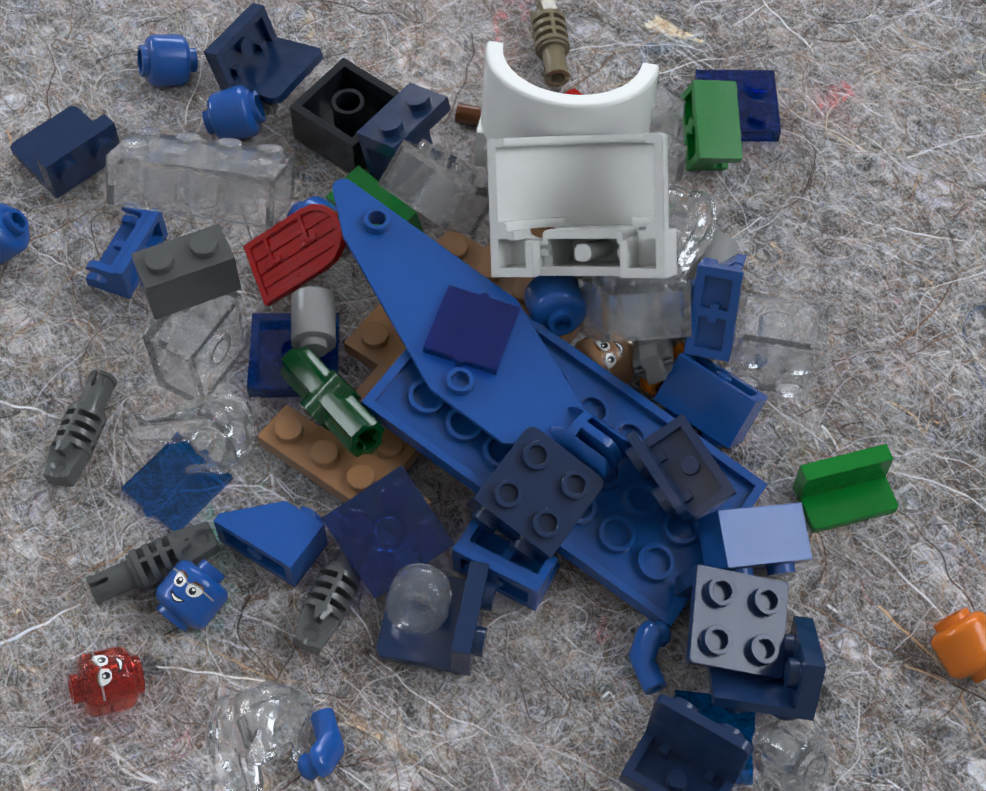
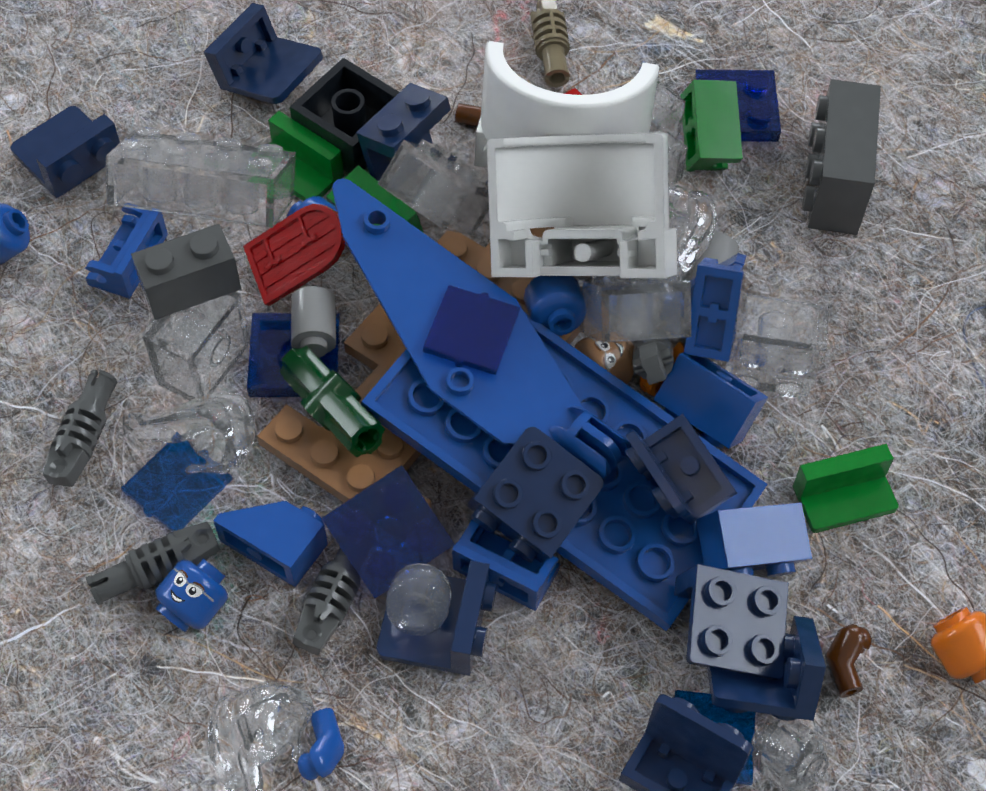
(106, 681): clear red head -> none
(166, 60): blue head -> none
(234, 113): blue head -> none
(316, 160): none -> green panel
(643, 652): blue arm -> none
(842, 655): none -> reddish brown arm
(843, 156): none -> dark grey brick

